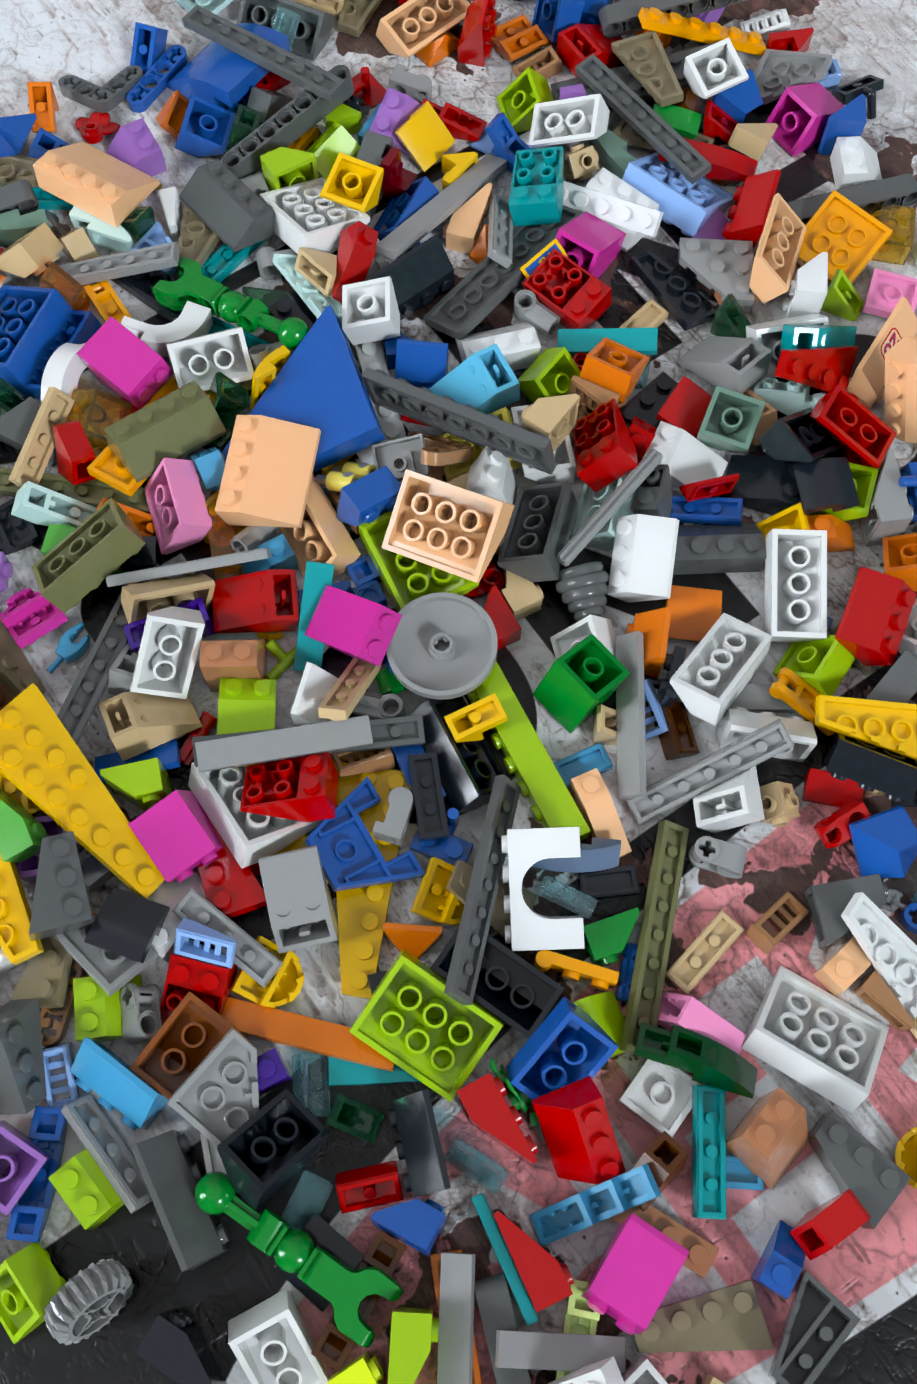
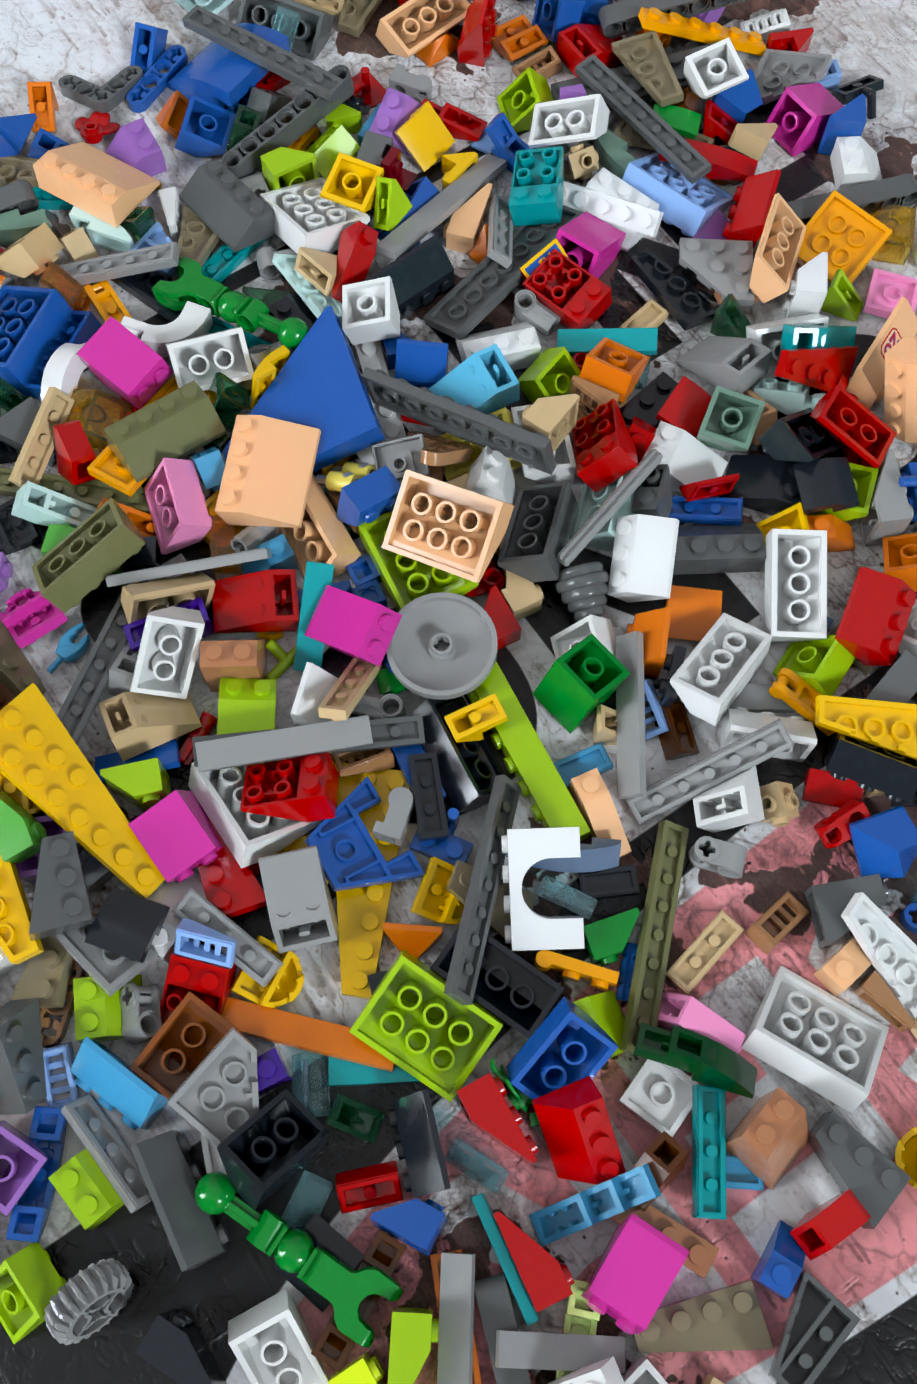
(390, 204): none -> lime slope

